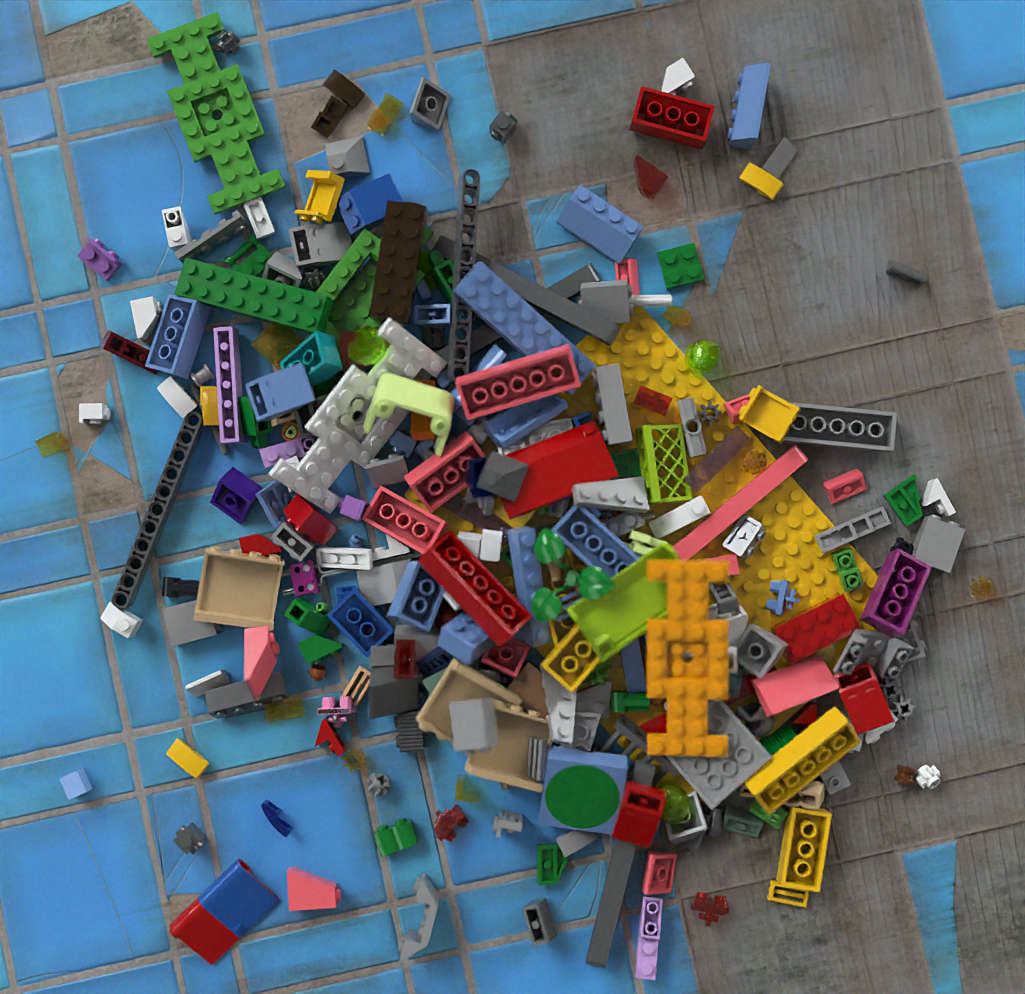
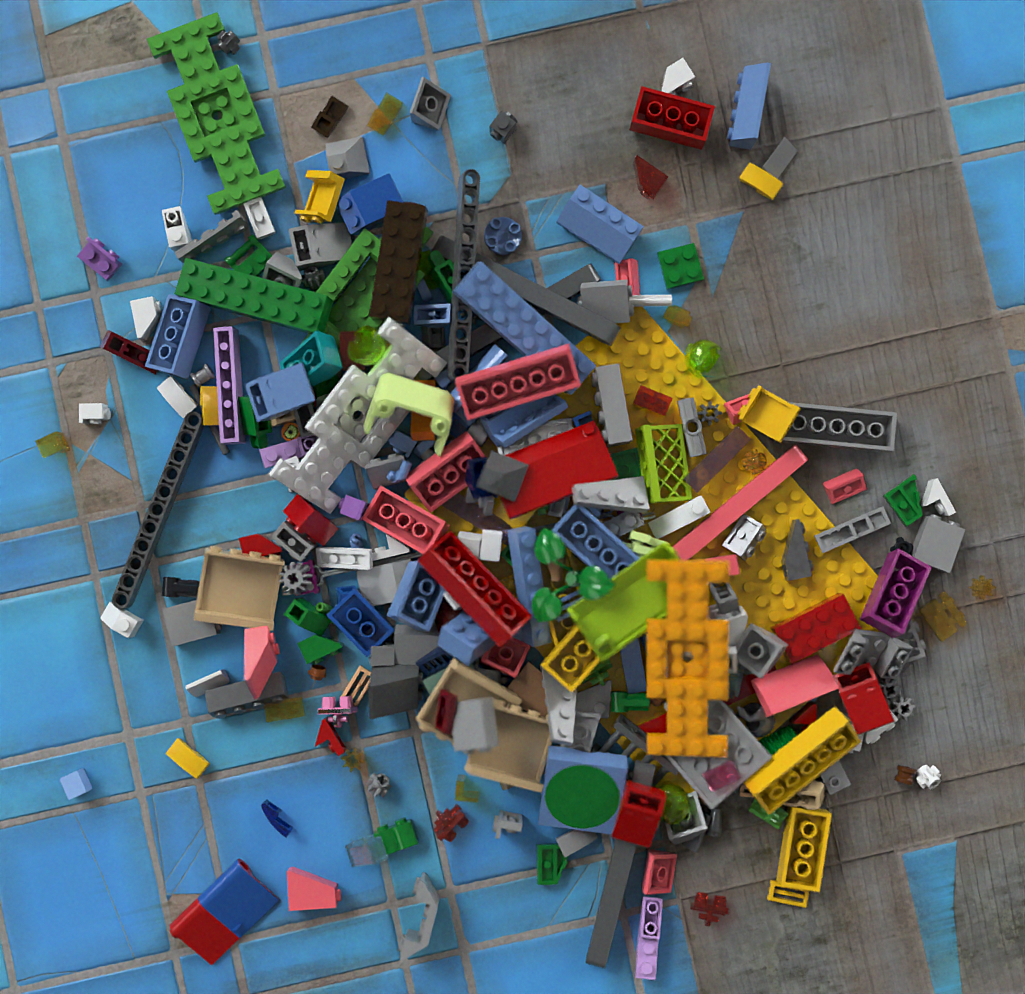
(189, 838): dark grey brick -> none
(235, 495): dark purple slope -> none
(274, 501): medium blue wing -> none
(276, 343): clear yellow slope -> none
(300, 573): none -> light grey gear
(344, 89): dark brown slope -> none
(366, 851): none -> clear light blue brick
(400, 474): none -> medium blue arm
(405, 659): clear red slope -> none
(410, 734): dark grey brick -> none
(445, 711): none -> dark red tile
(502, 235): none -> medium blue dish
(537, 758): light grey tile -> none
(539, 921): dark grey brick -> none
(721, 775): none -> clear pink slope
(741, 821): sand green slope -> none
(782, 588): medium blue hips -> none
(795, 558): none -> flat silver slope
(846, 569): bright green slope -> none
(906, 273): dark grey slope -> none
(939, 620): none -> clear yellow plate

